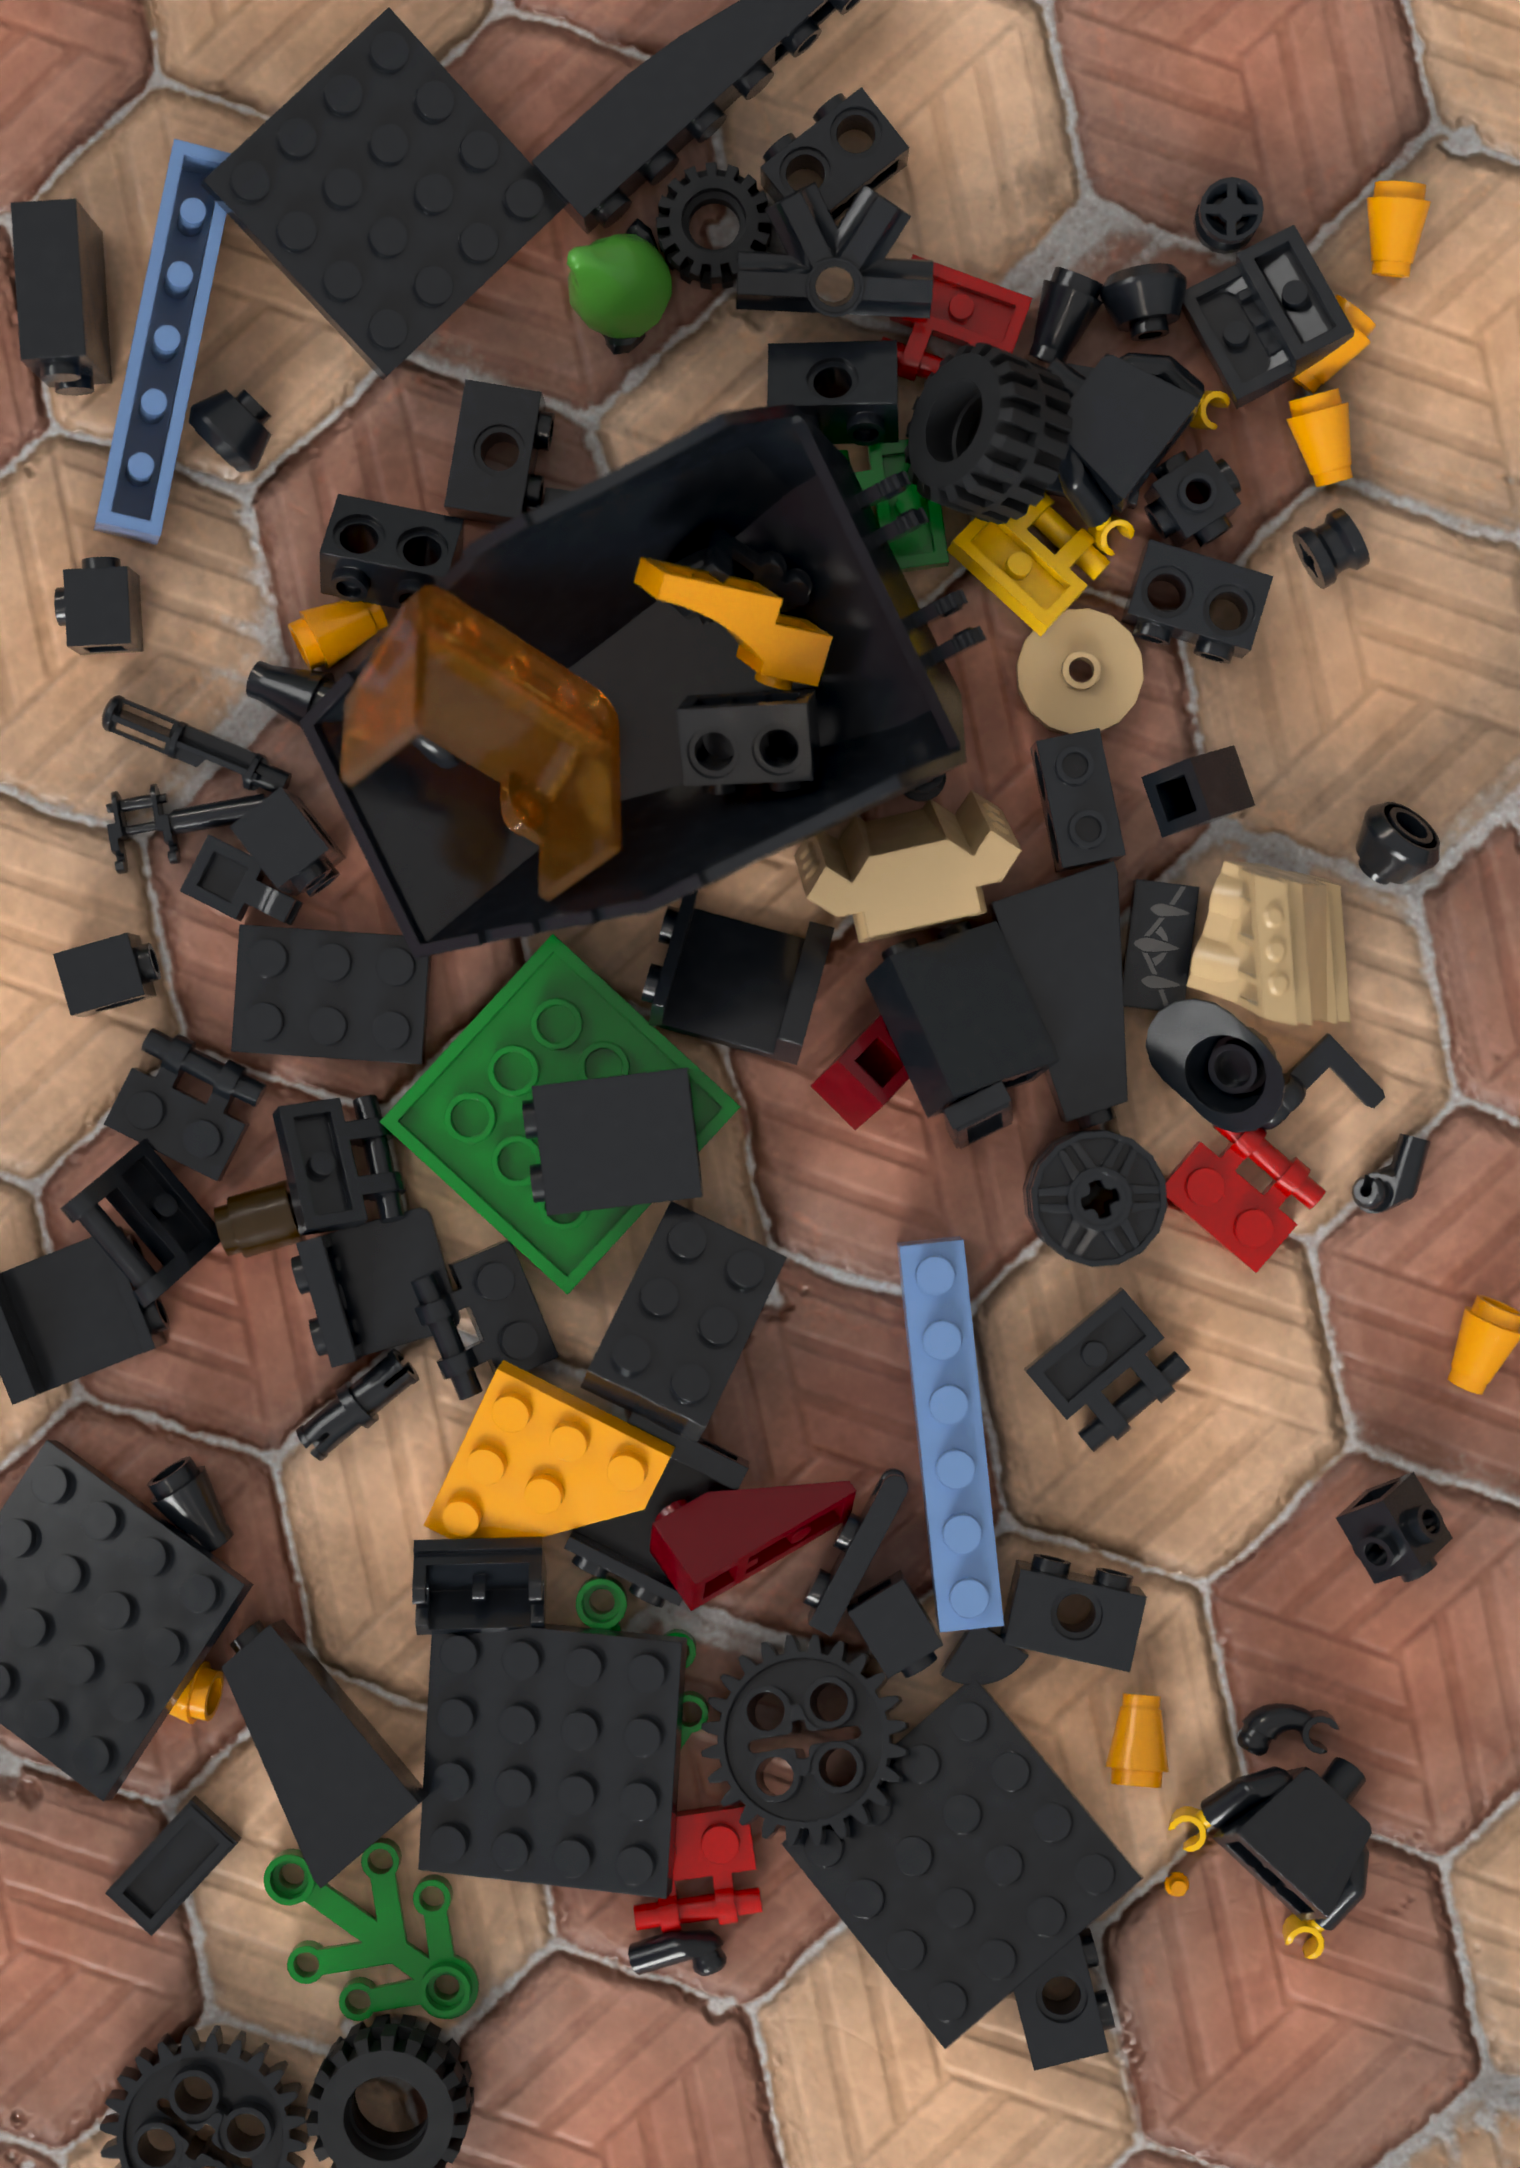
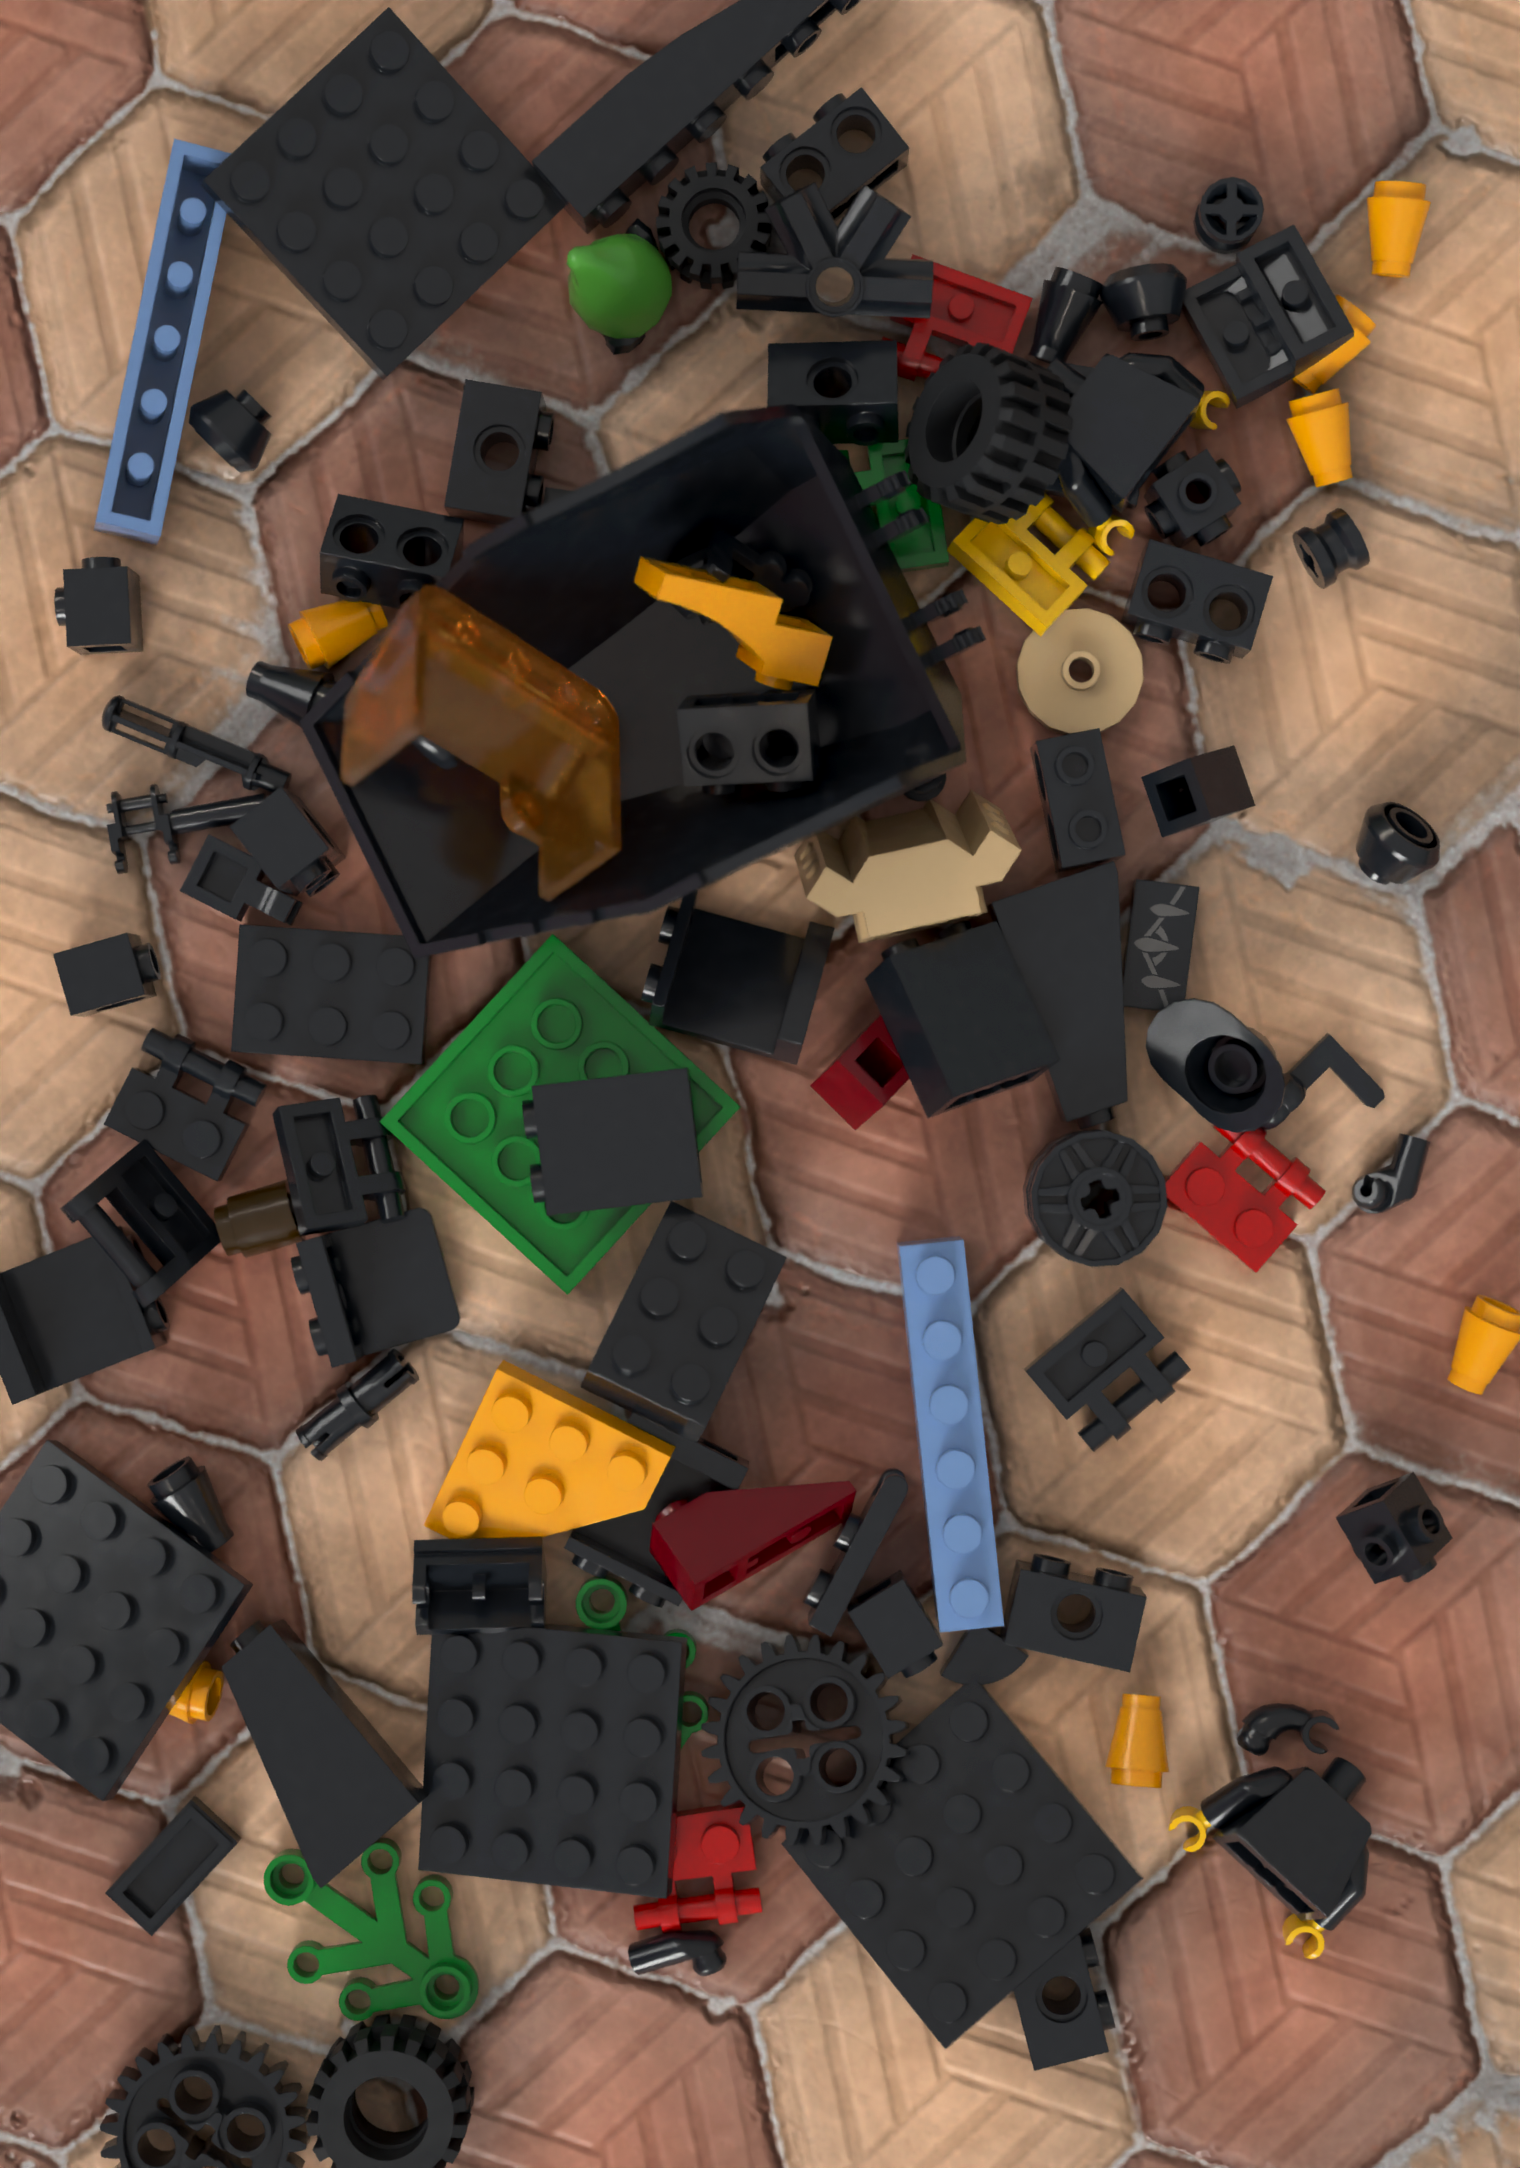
(61, 295): black brick -> none
(500, 1309): black plate -> none
(979, 1115): black tile -> none
(1176, 1884): light orange piece -> none
(1274, 945): tan slope -> none

